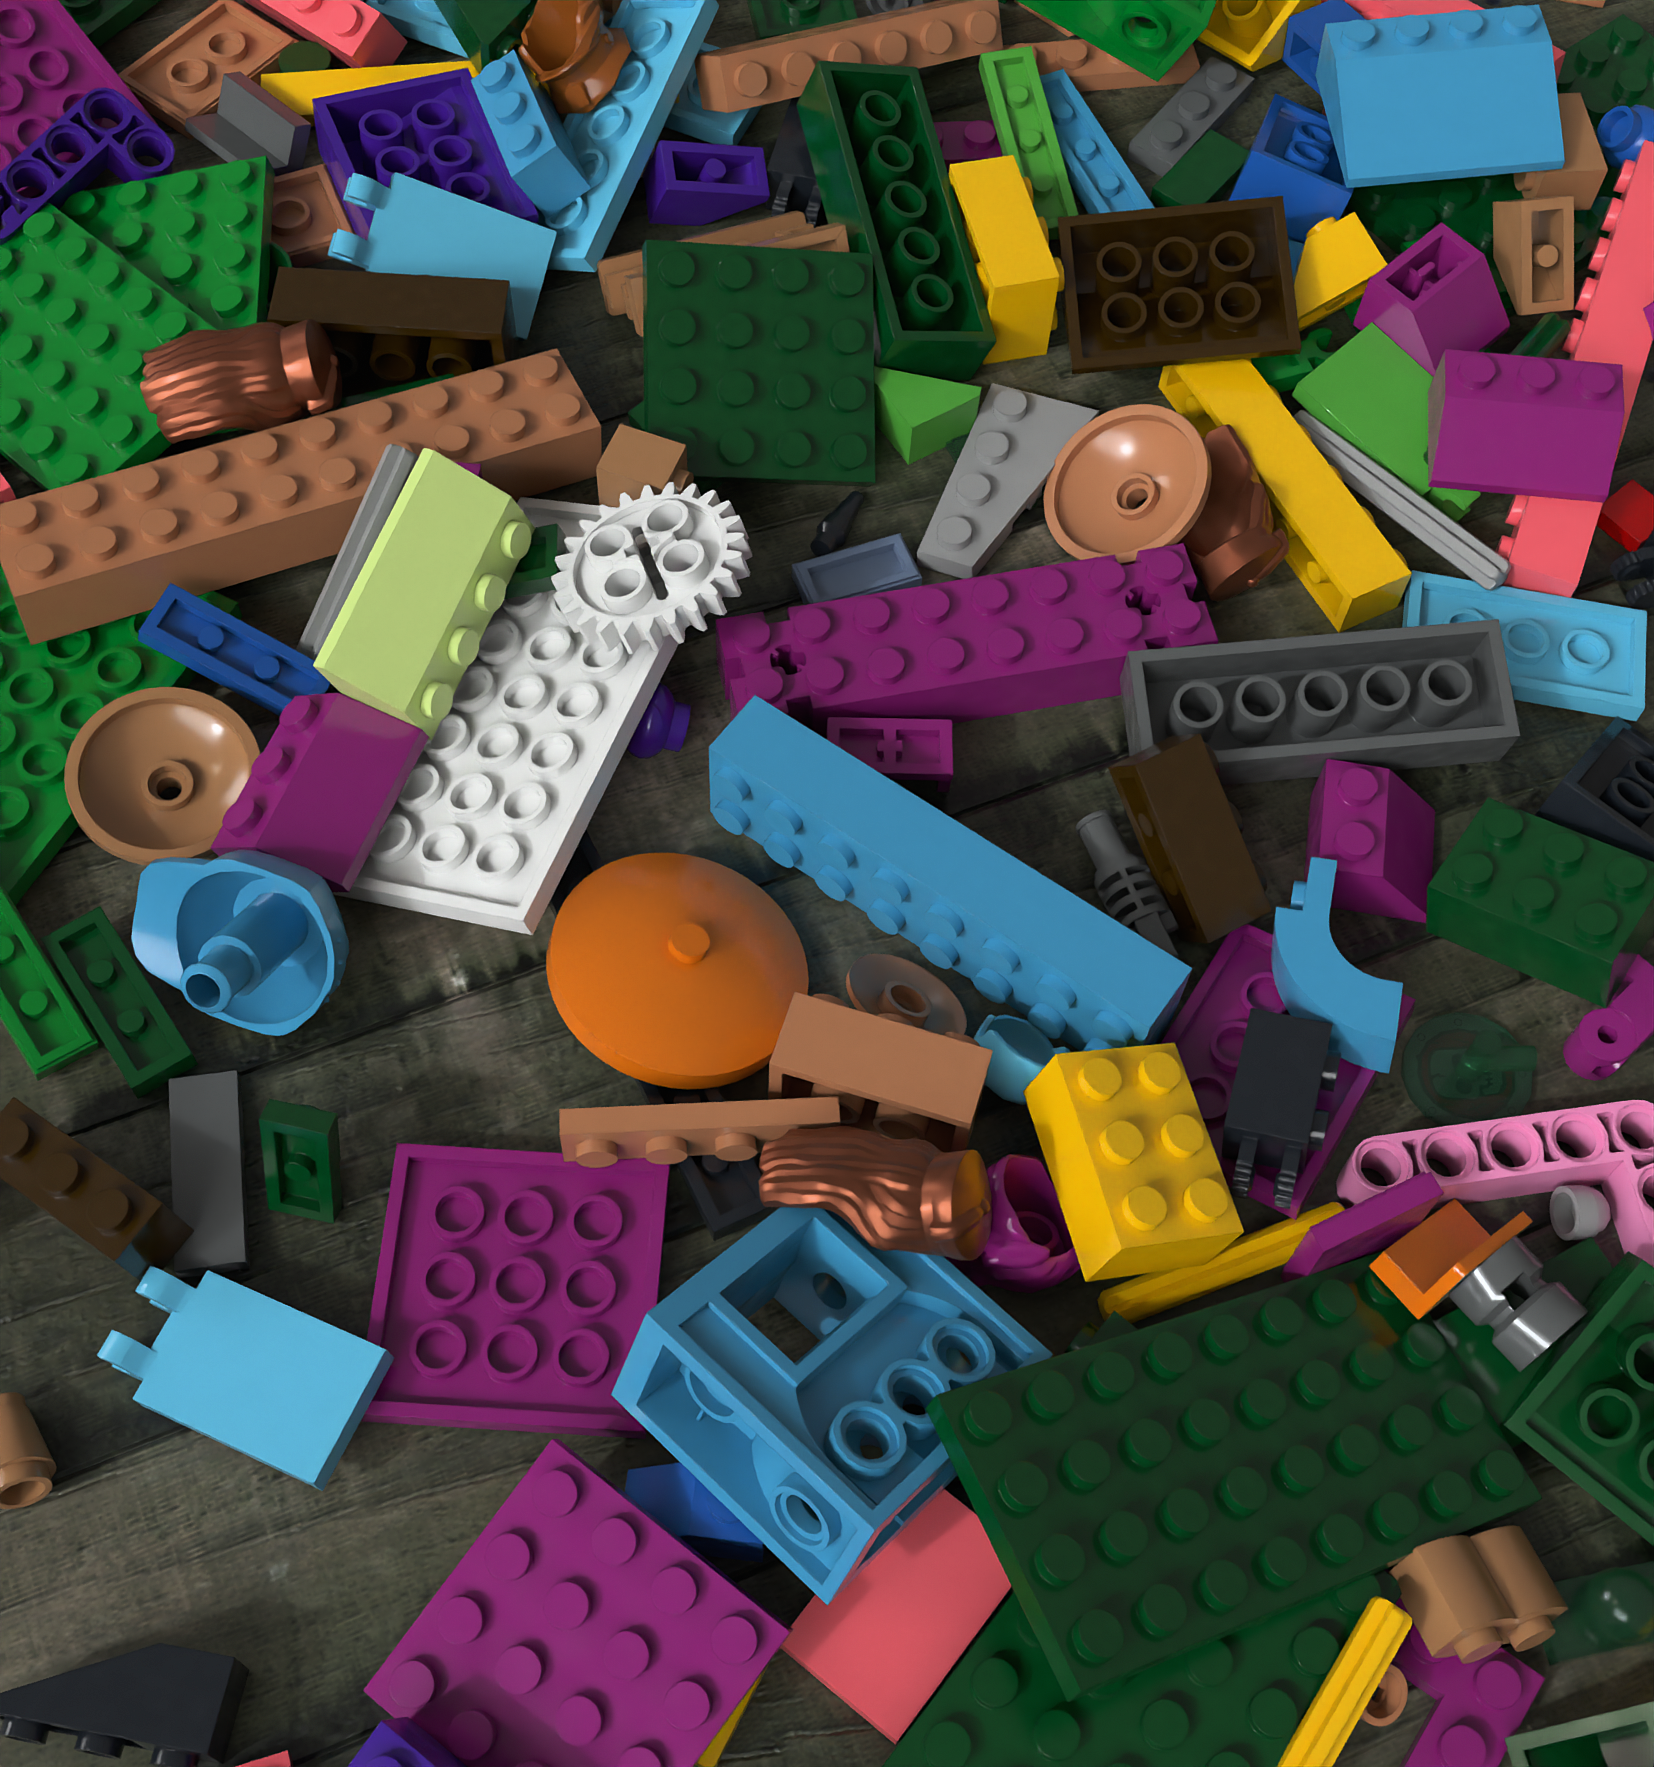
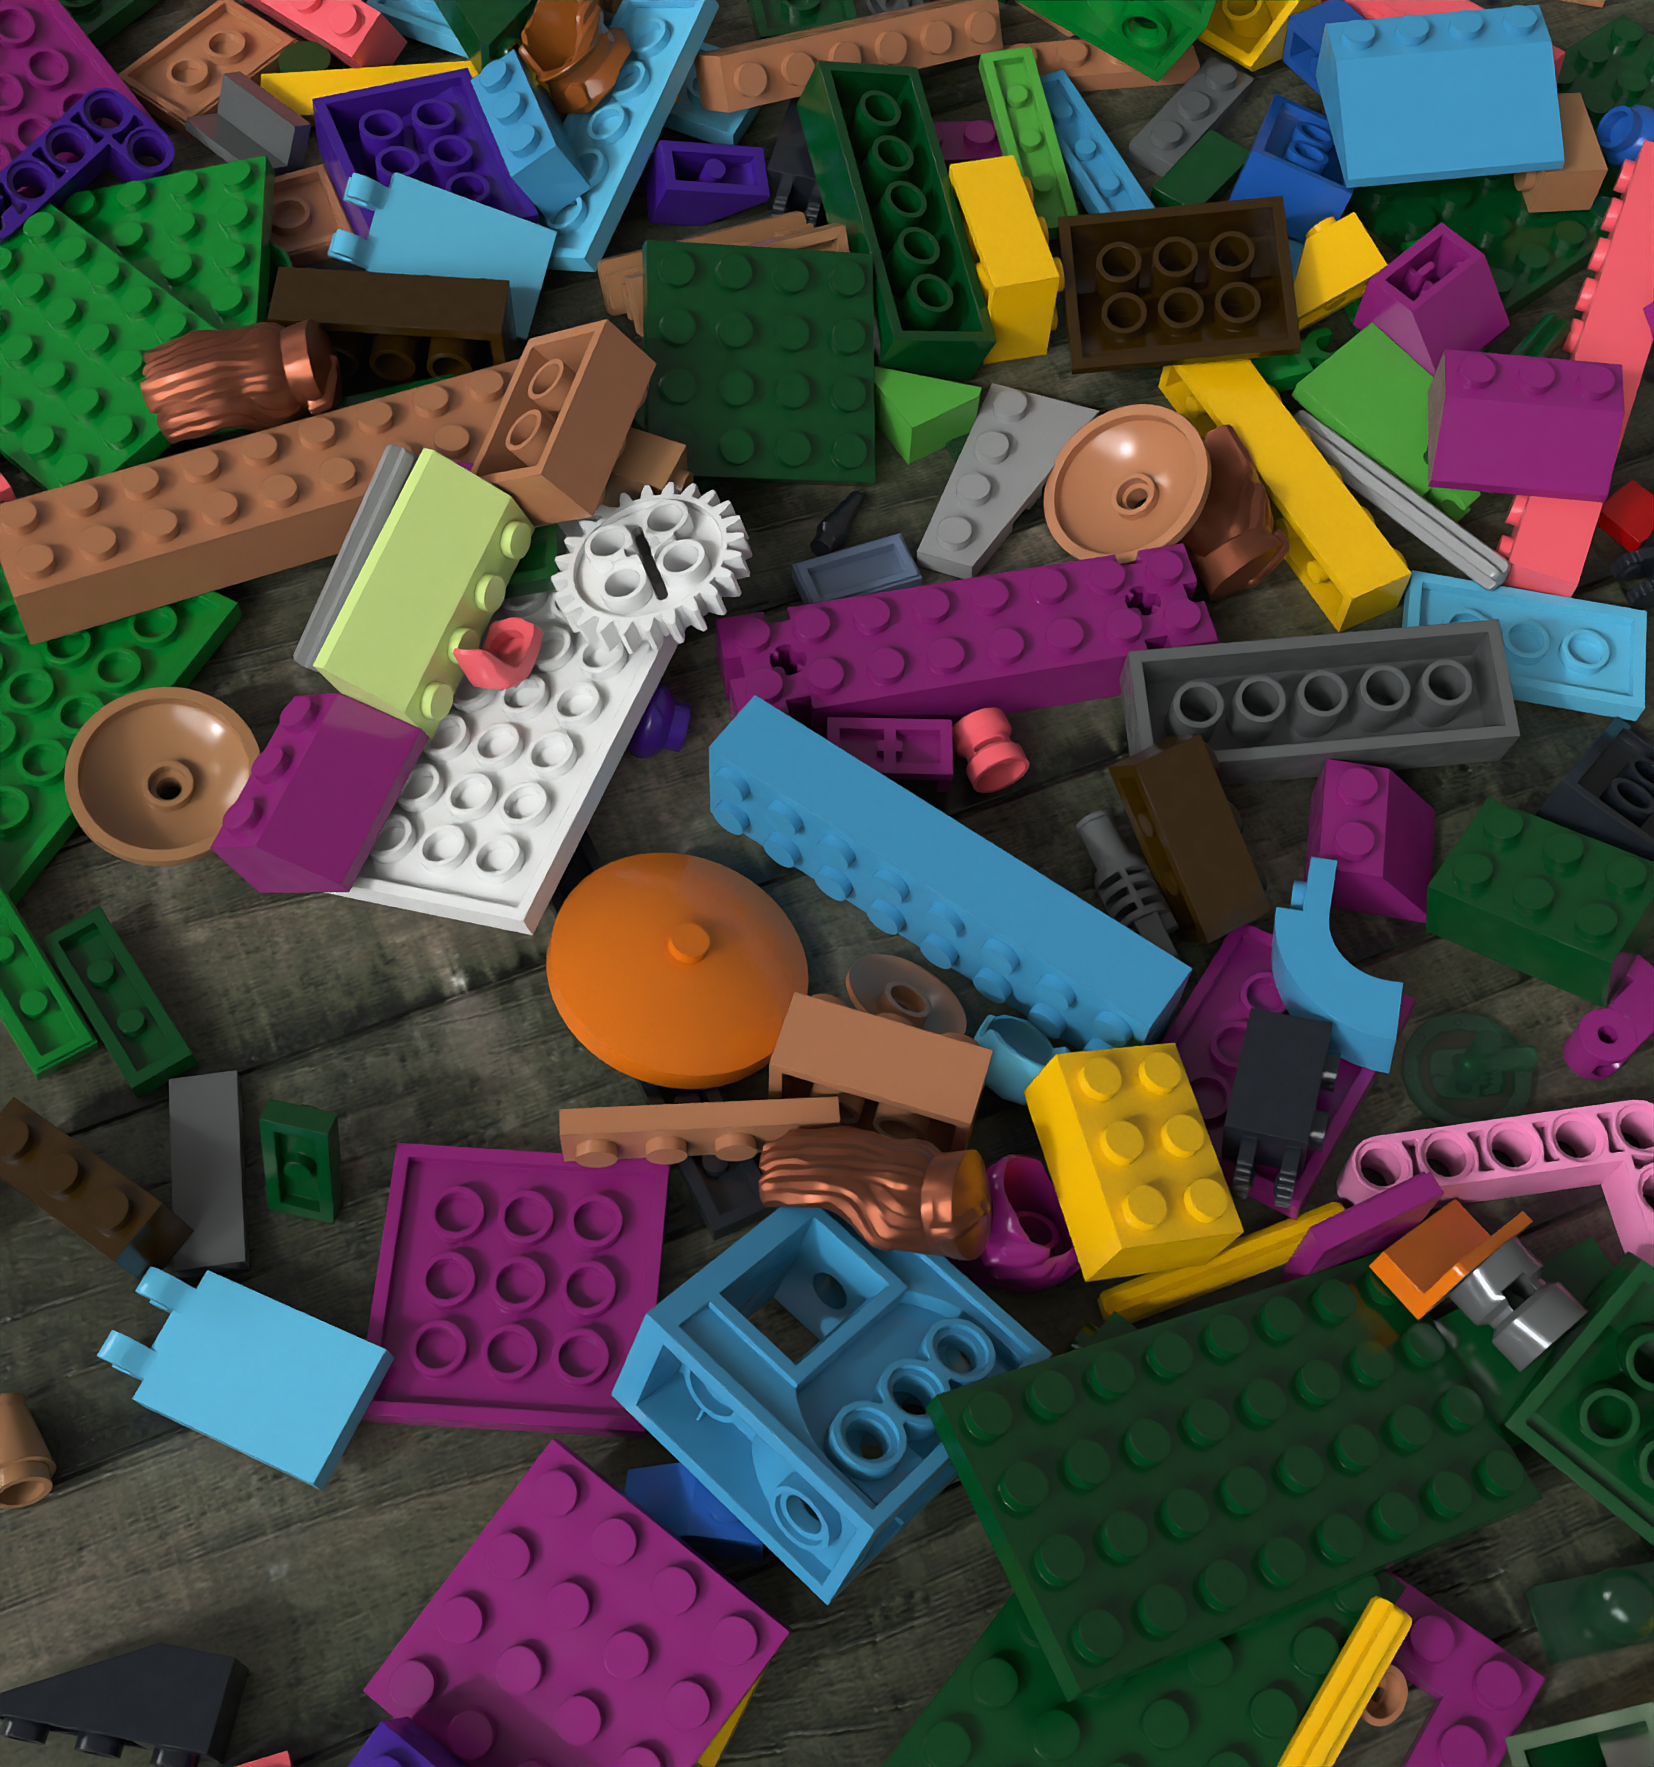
(229, 651): blue plate -> none
(242, 937): dark azure piece -> none
(505, 655): none -> coral hair
(565, 421): none -> nougat brick
(904, 1617): coral tile -> none
(990, 753): none -> coral wheel
(1479, 1594): medium nougat brick -> none
(1536, 252): medium nougat slope -> none
(1578, 1212): light grey hinge -> none

